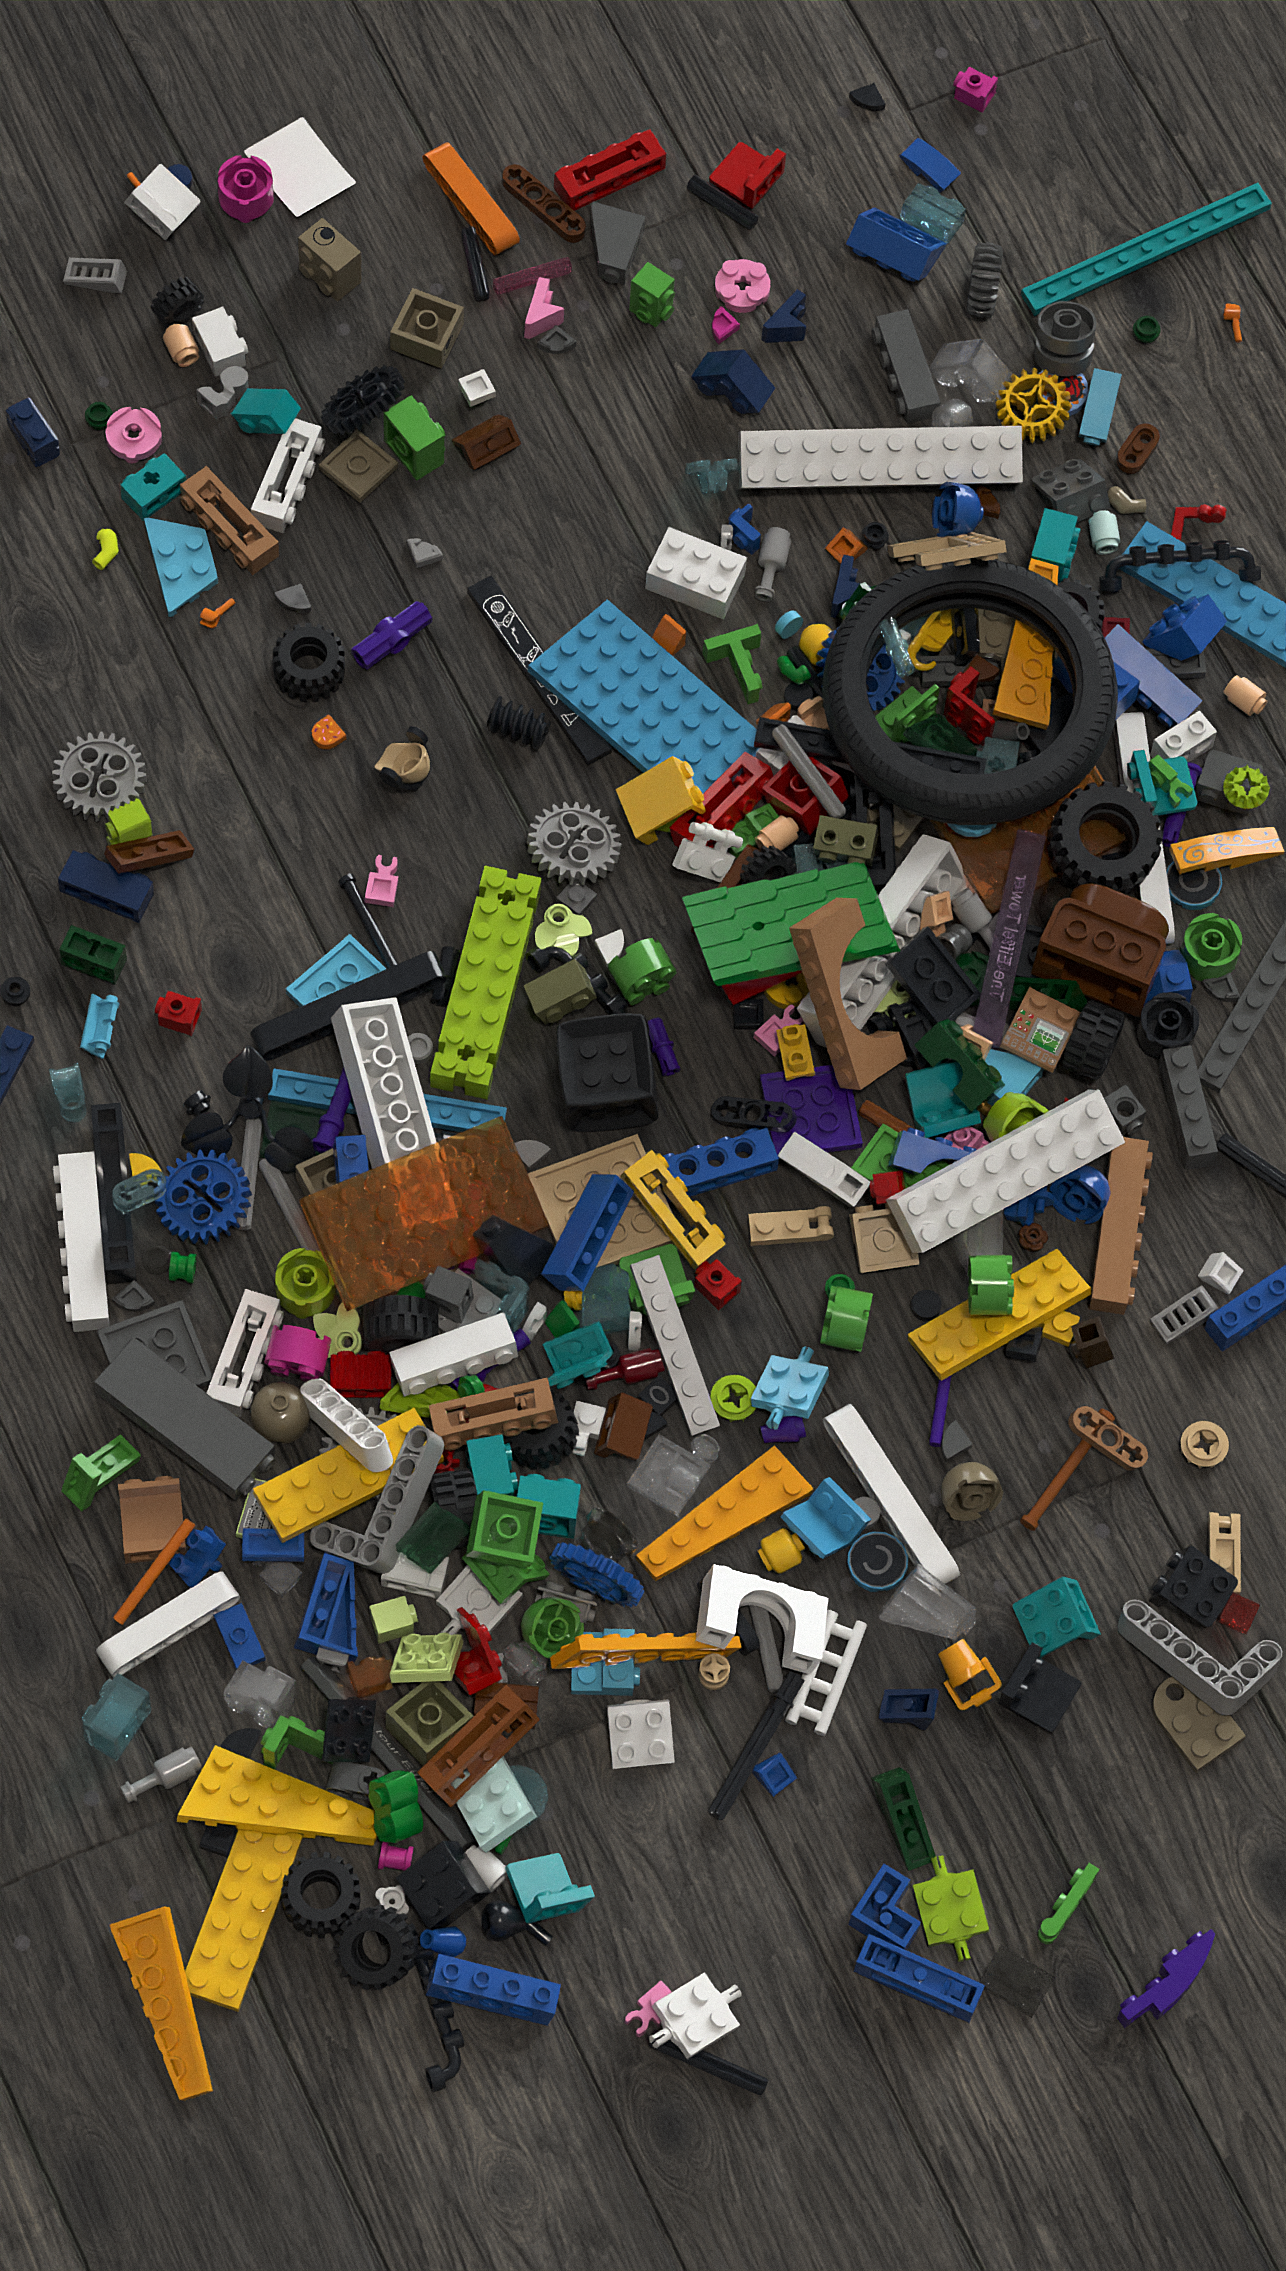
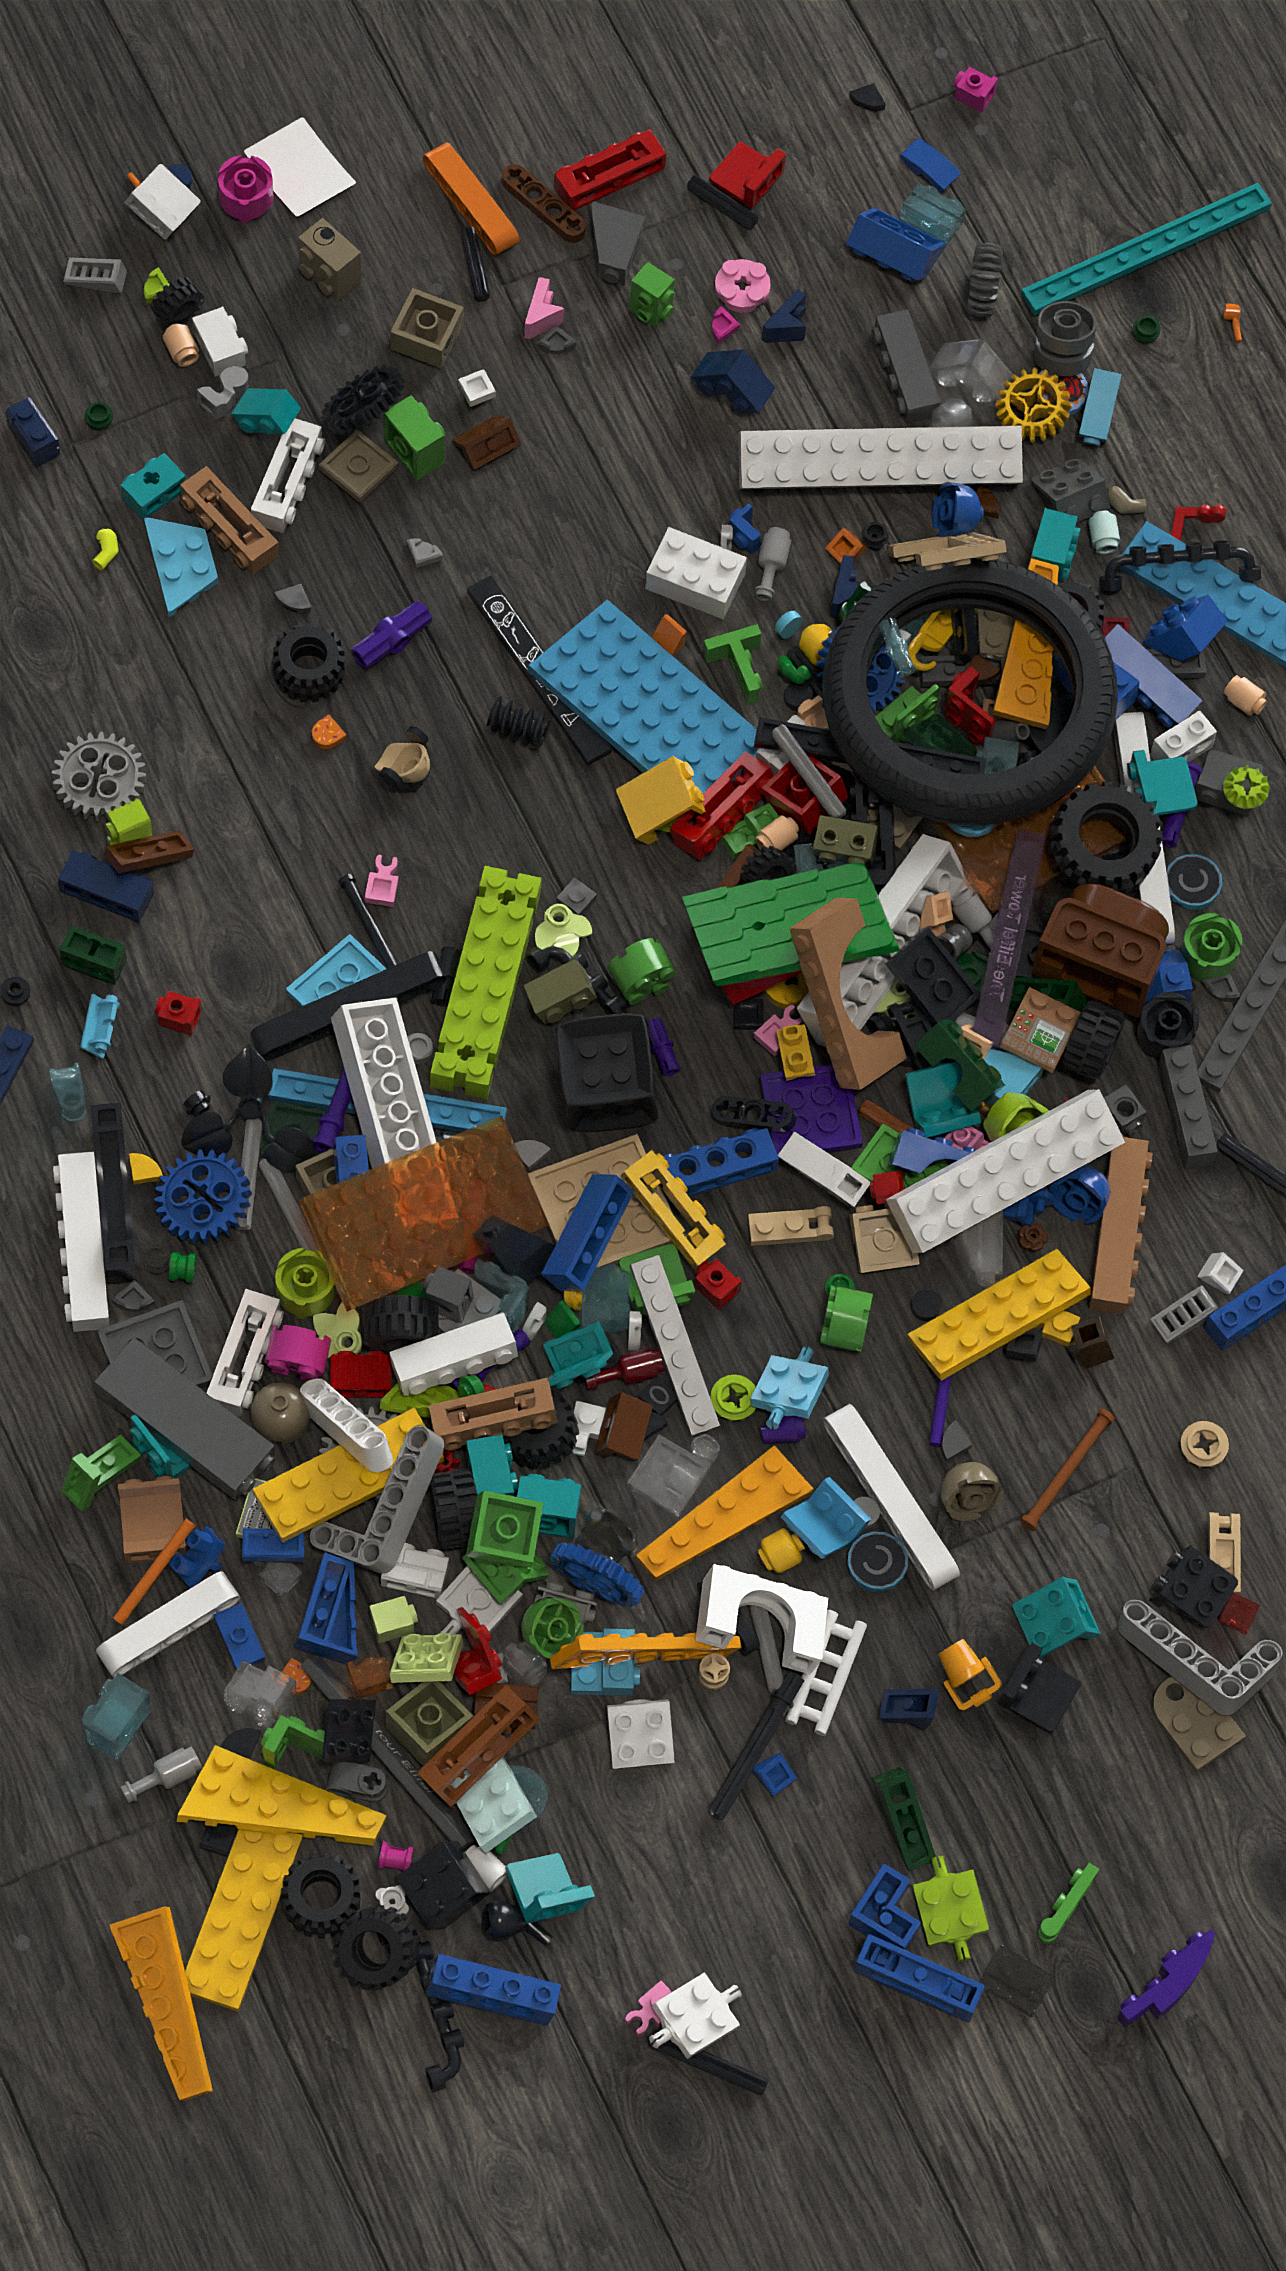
(133, 448): bright pink plate -> none
(139, 1190): clear light blue beam -> none
(154, 284): none -> lime tile
(162, 1459): none -> teal bracket
(211, 618): orange hand -> none
(295, 1671): none -> orange tile
(333, 1658): light grey tile -> none
(395, 1806): green brick -> none
(432, 1537): clear green plate -> none
(445, 1941): blue cone -> none
(530, 276): clear pink axle -> none
(560, 829): light grey gear -> none
(610, 946): white tile -> none
(705, 860): white plate -> none
(712, 475): clear light blue plate -> none
(778, 712): orange slope -> none
(928, 1606): clear slope -> none
(990, 1285): bright green brick -> none
(1095, 1418): medium nougat beam -> none
(1137, 450): reddish brown plate -> none
(1166, 778): bright green plate -> none
(1226, 848): light orange slope -> none

